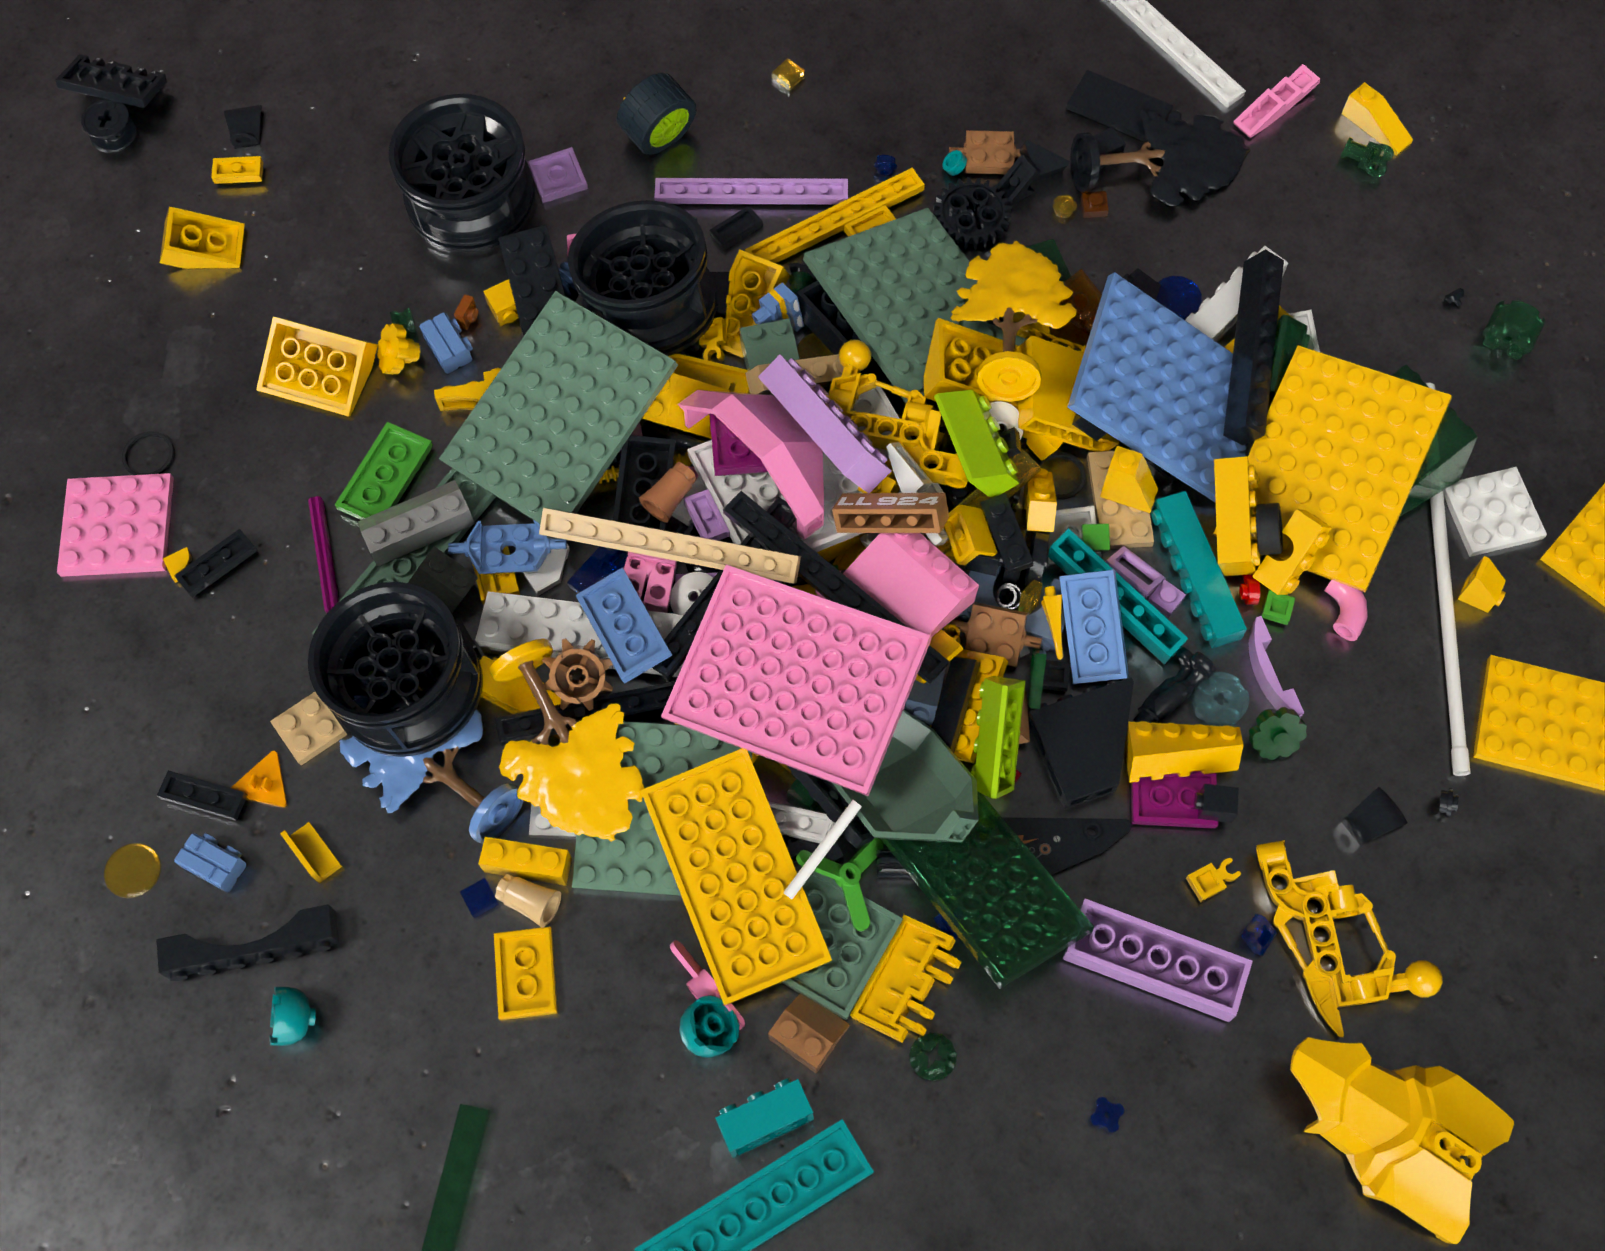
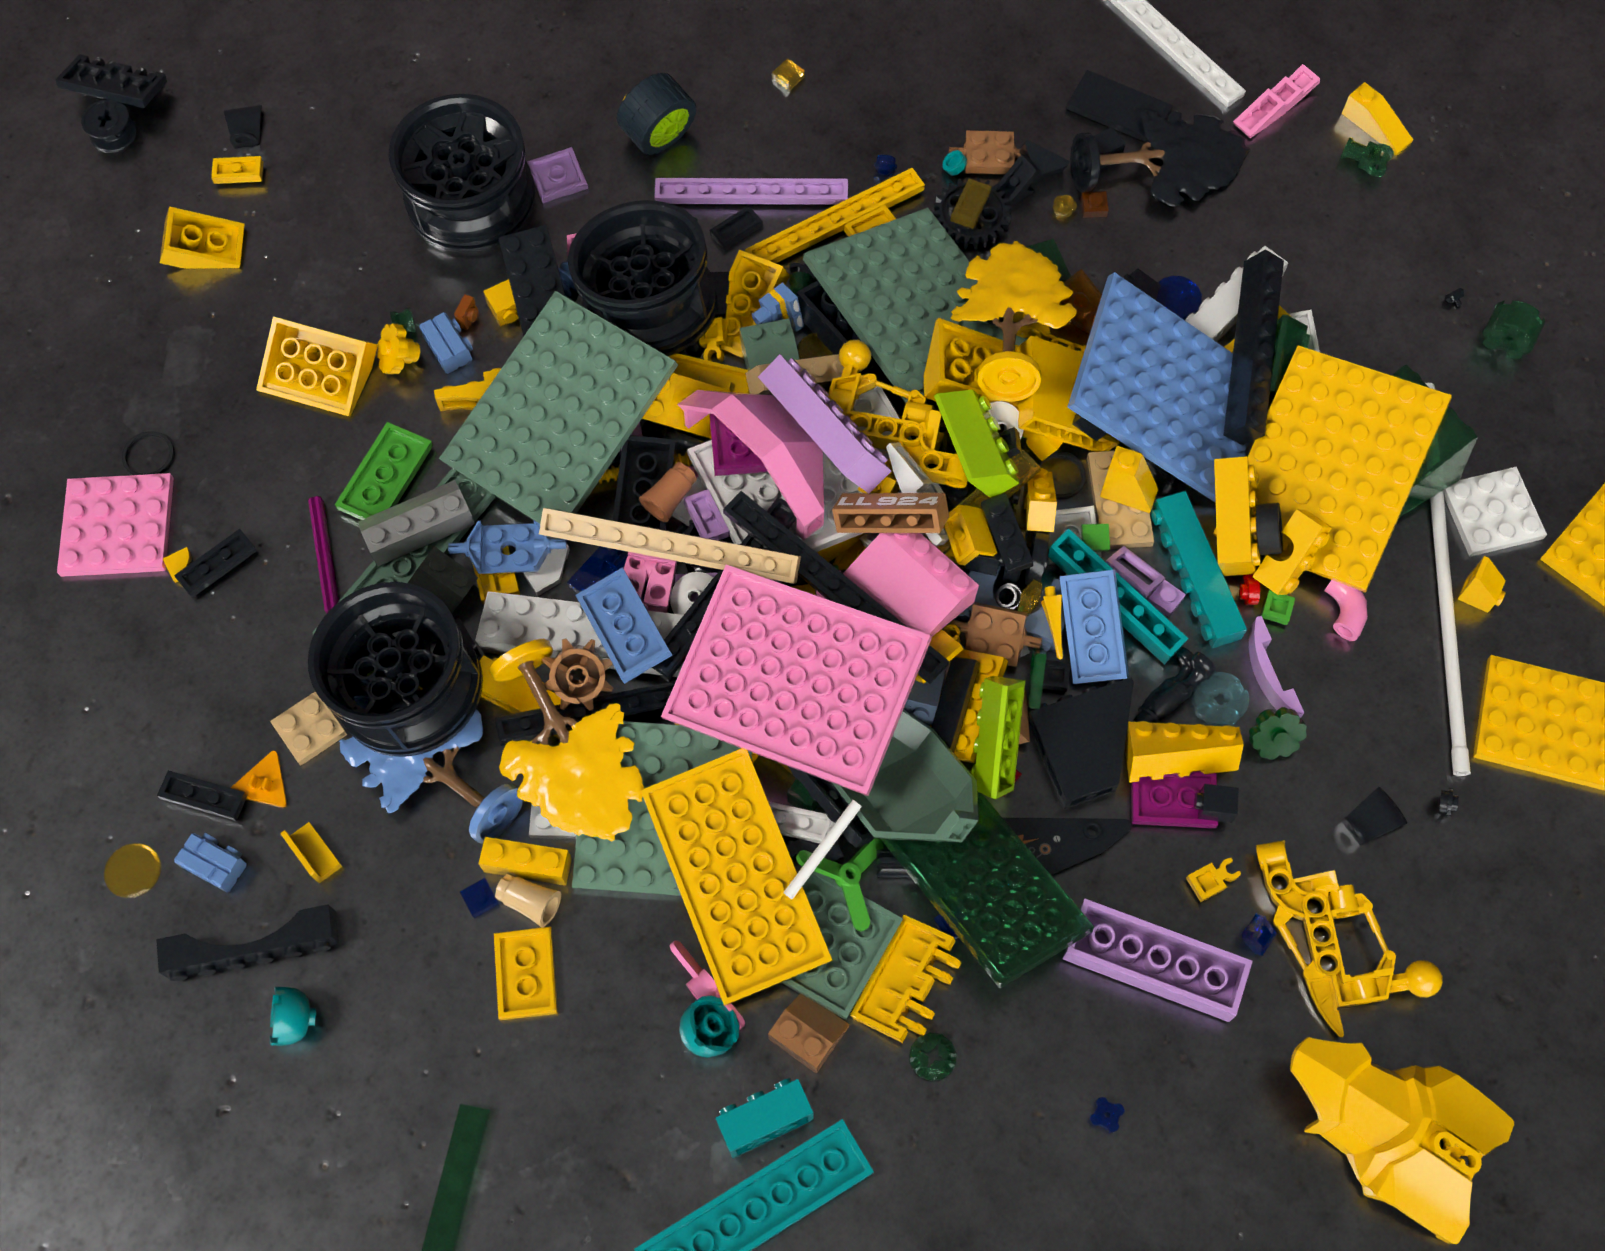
(971, 203): none -> clear yellow tile

